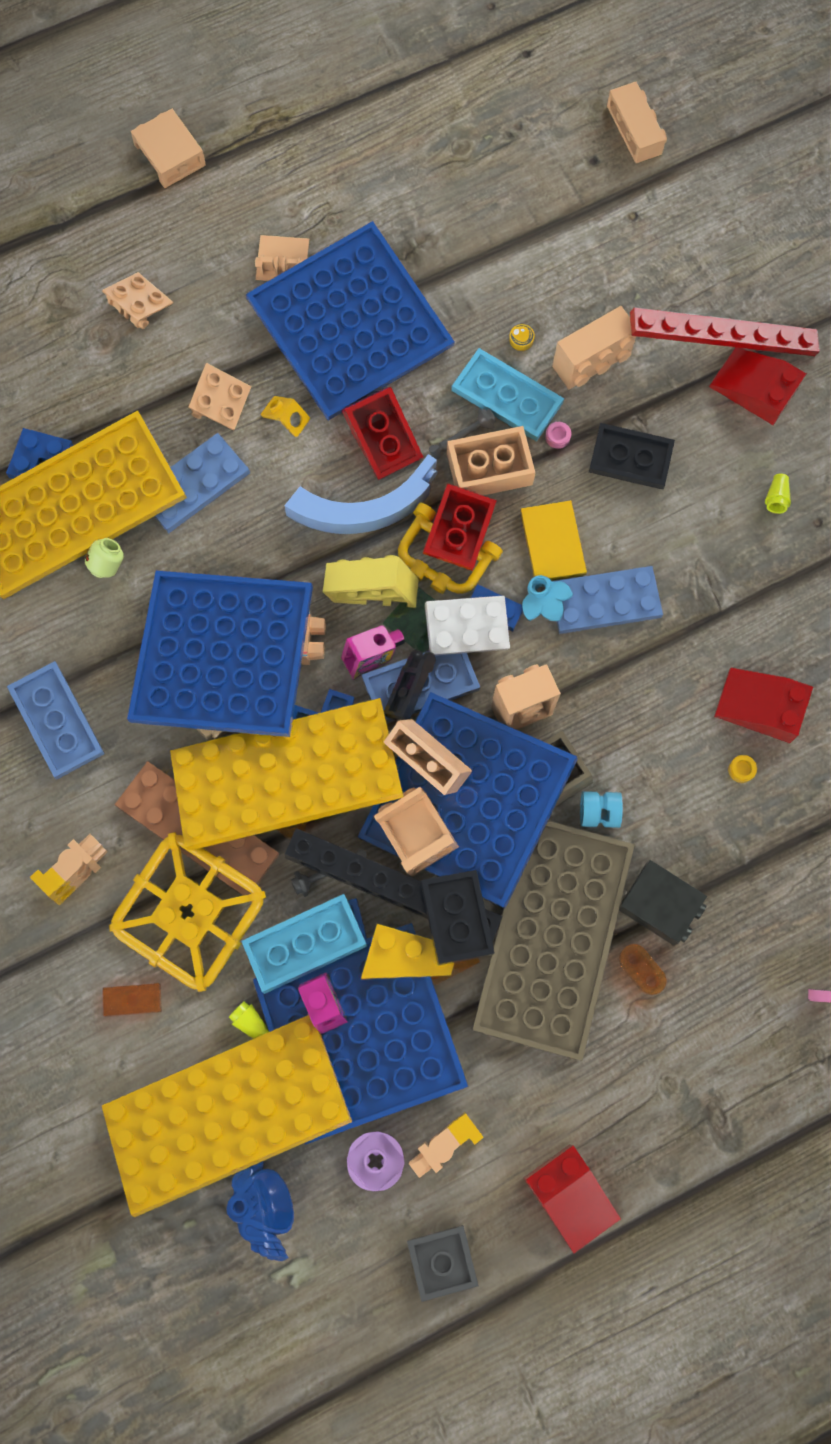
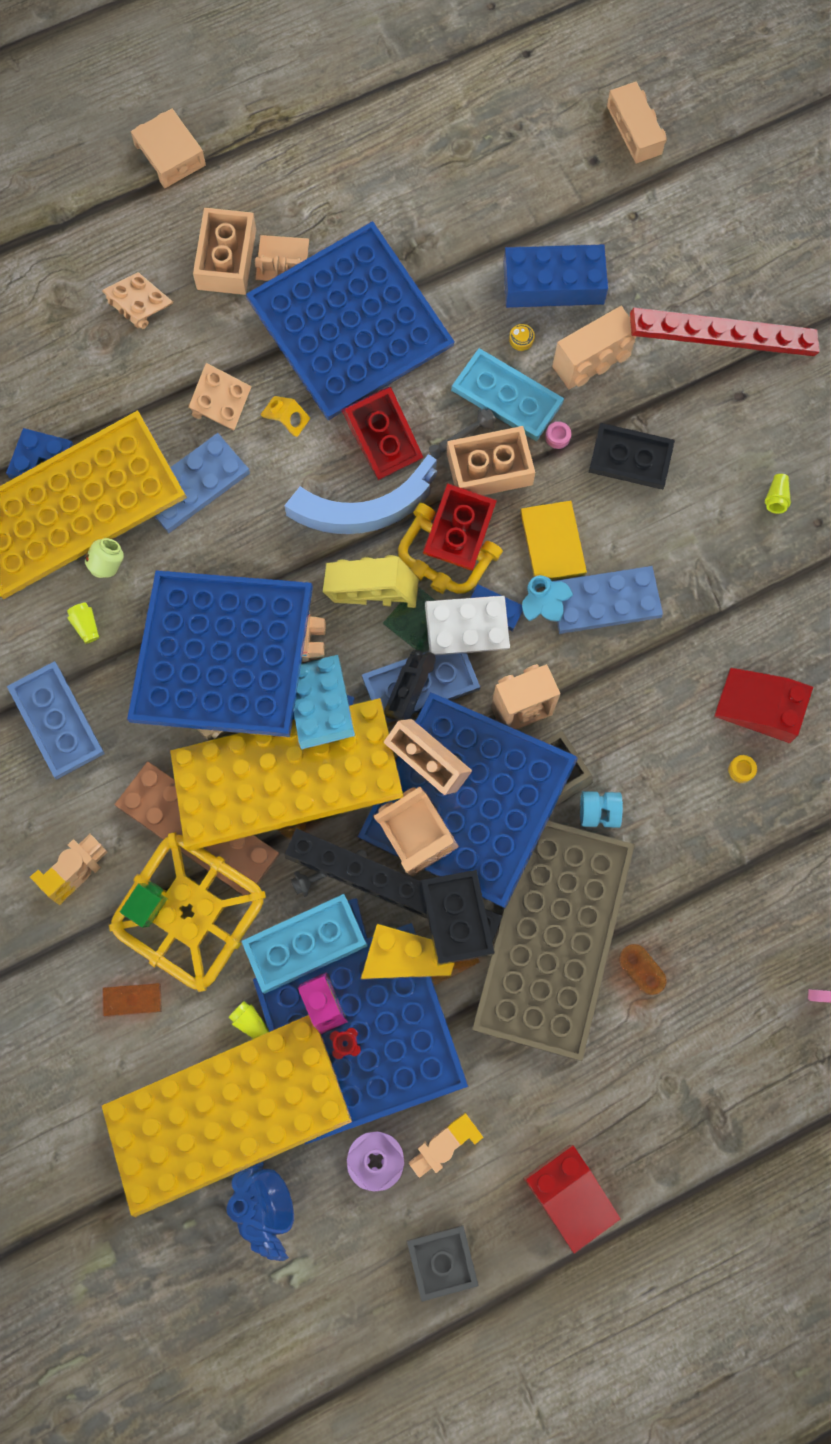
(84, 622): none -> neon yellow cone
(144, 904): none -> green brick
(224, 251): none -> light nougat brick
(322, 703): none -> medium azure plate
(349, 1036): none -> red plate
(370, 650): dark pink torso -> none
(555, 275): none -> blue brick
(663, 903): pearl dark grey brick -> none
(758, 383): red slope -> none

